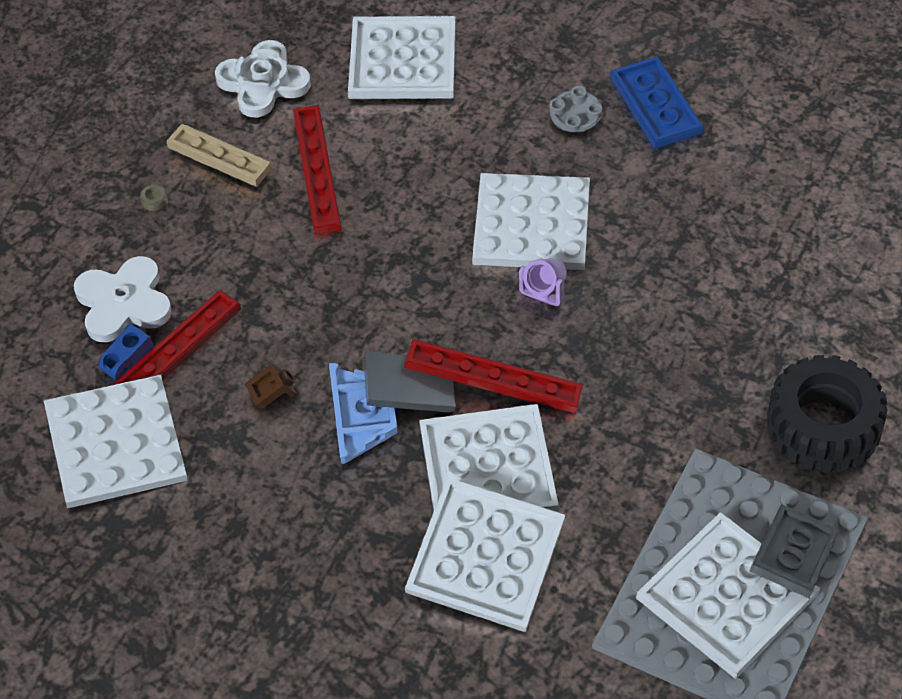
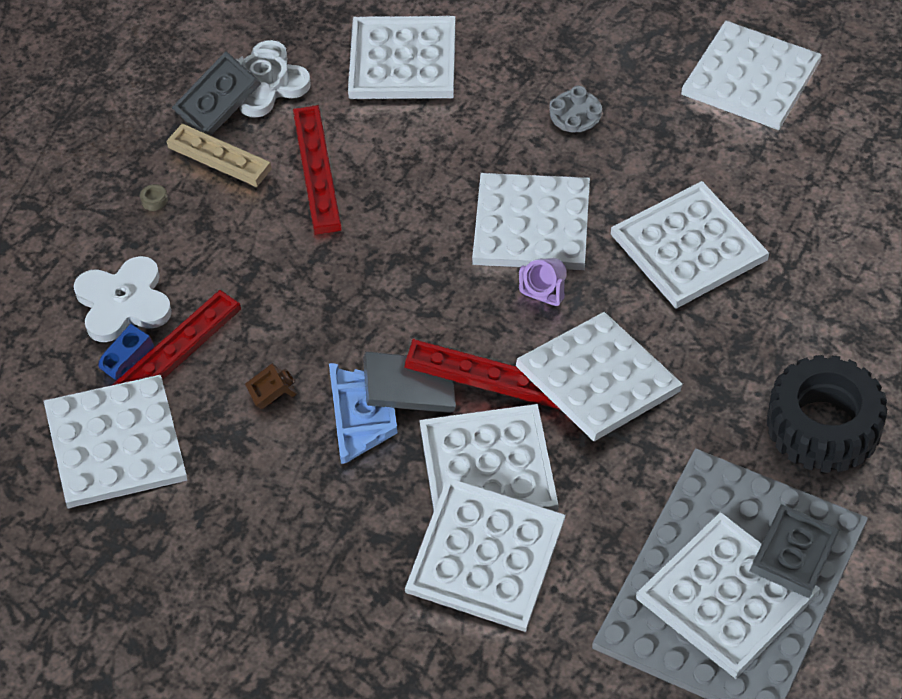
(216, 94): none -> dark grey tile
(599, 376): none -> white plate
(656, 102): blue tile -> none
(689, 244): none -> white plate
(751, 75): none -> white plate

